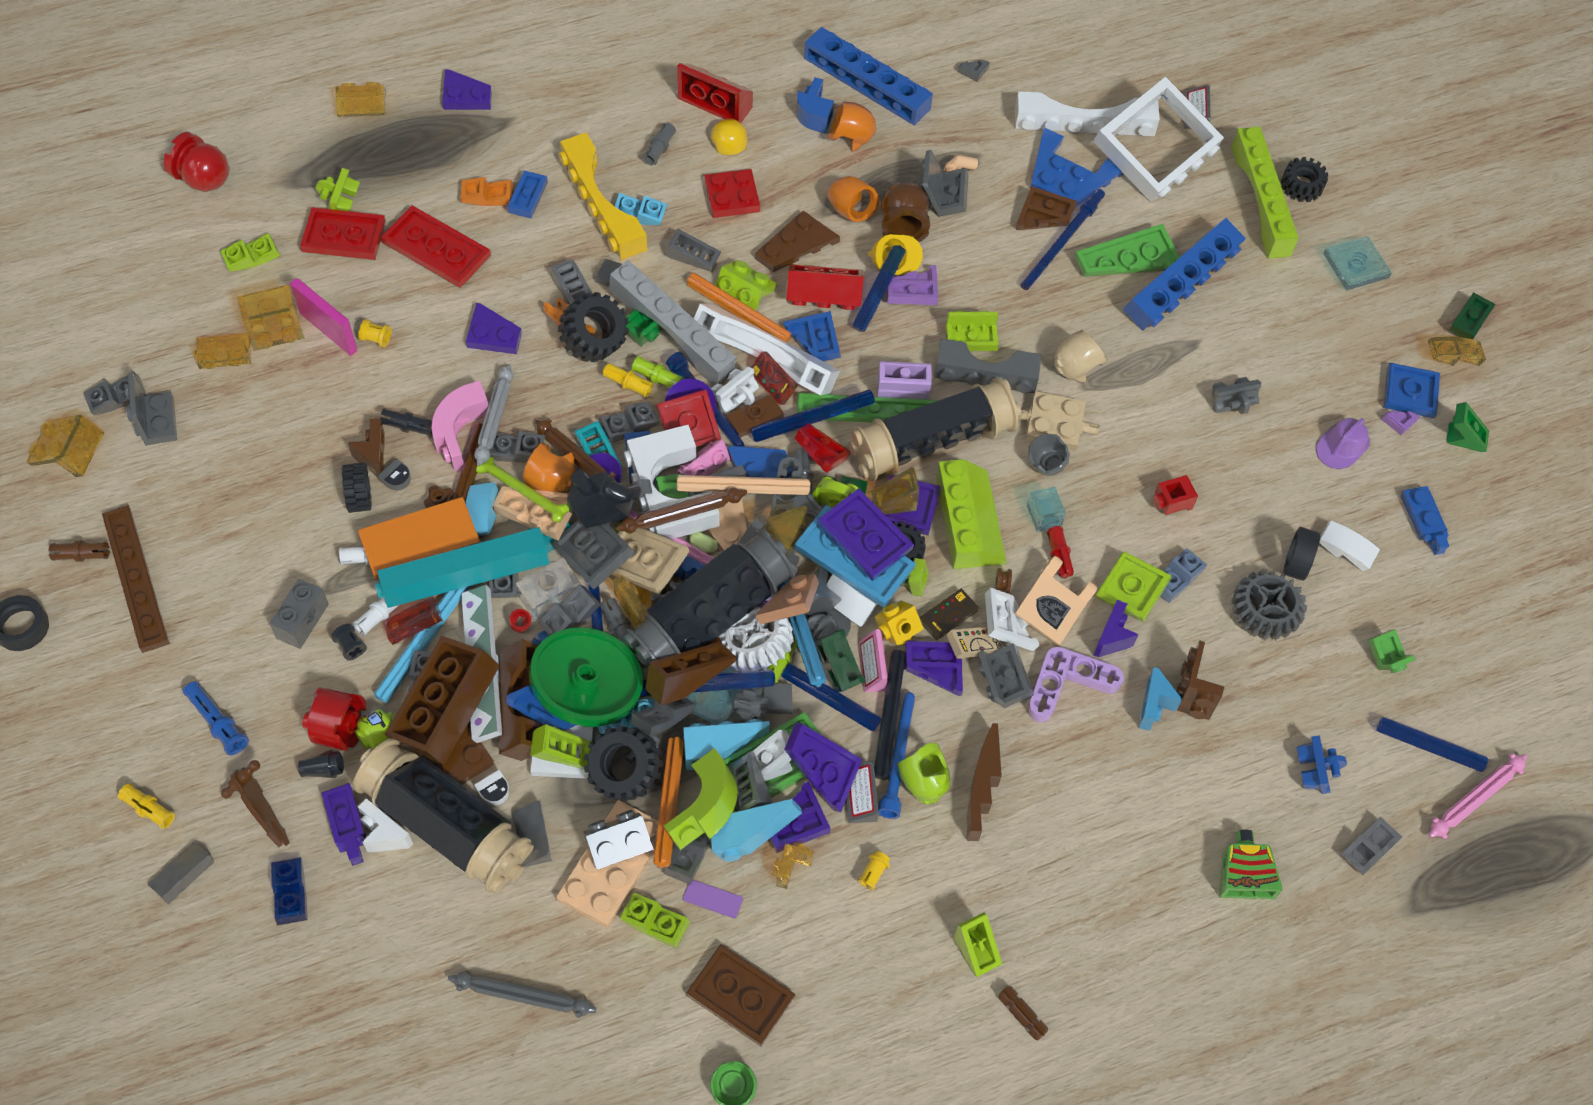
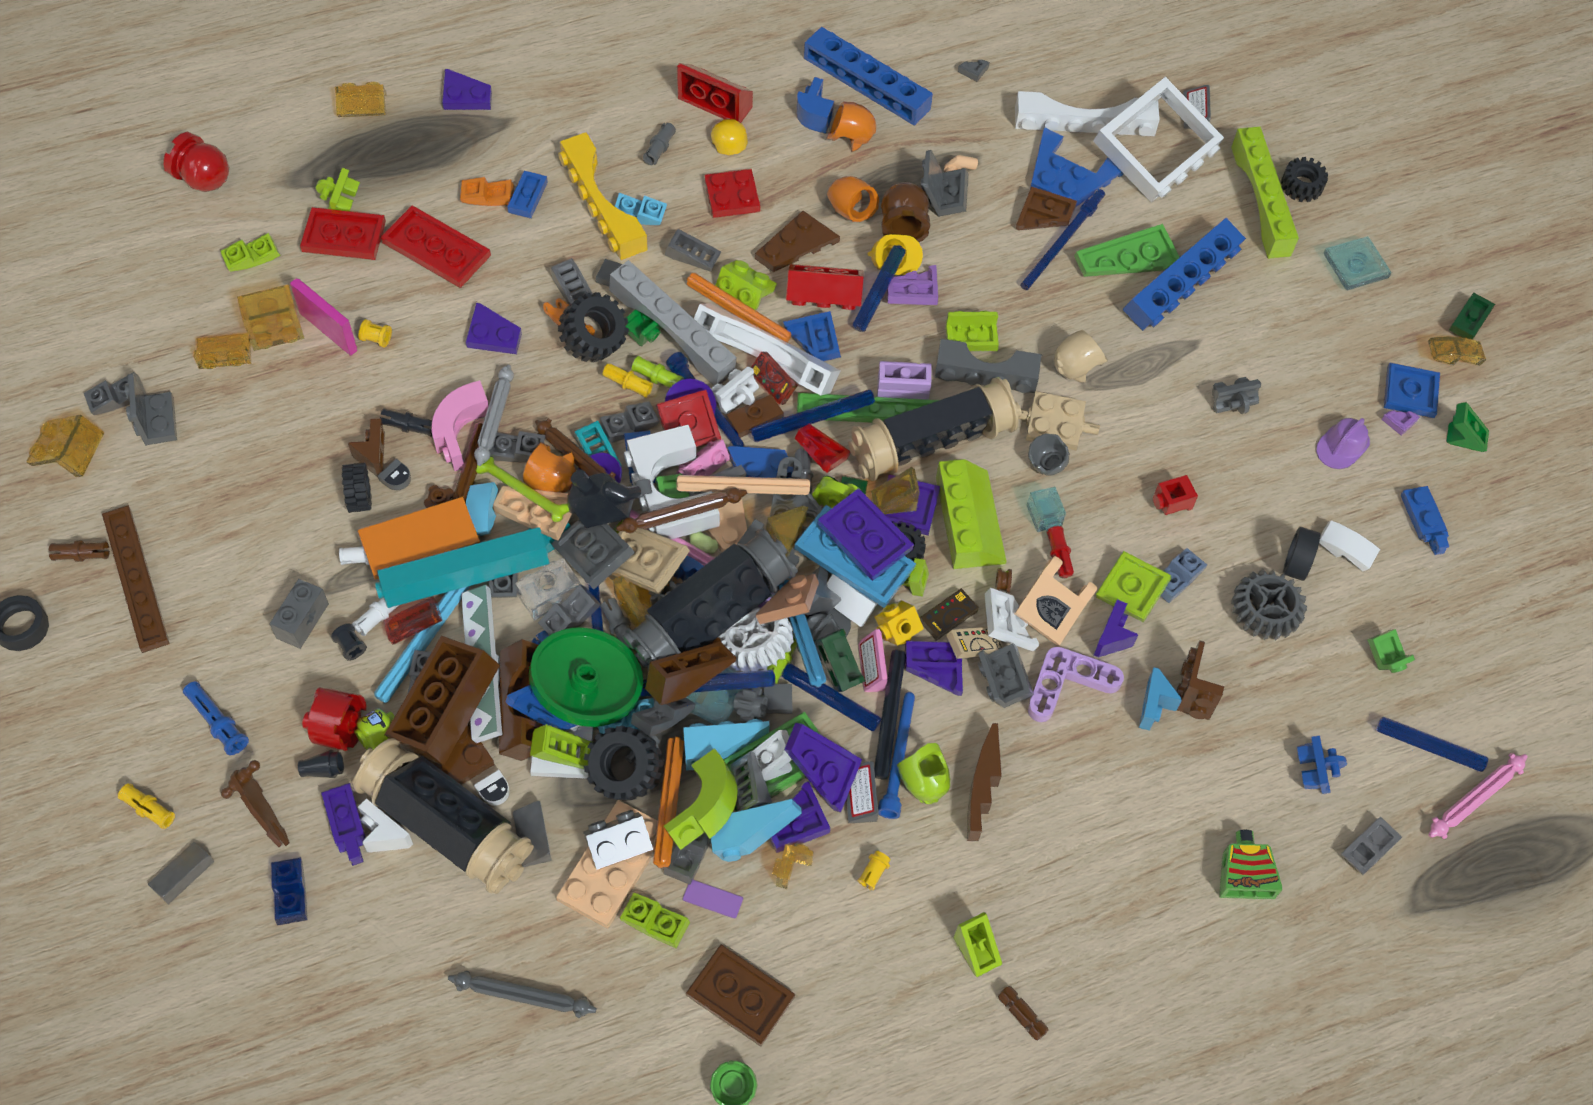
(514, 616): red hinge -> none

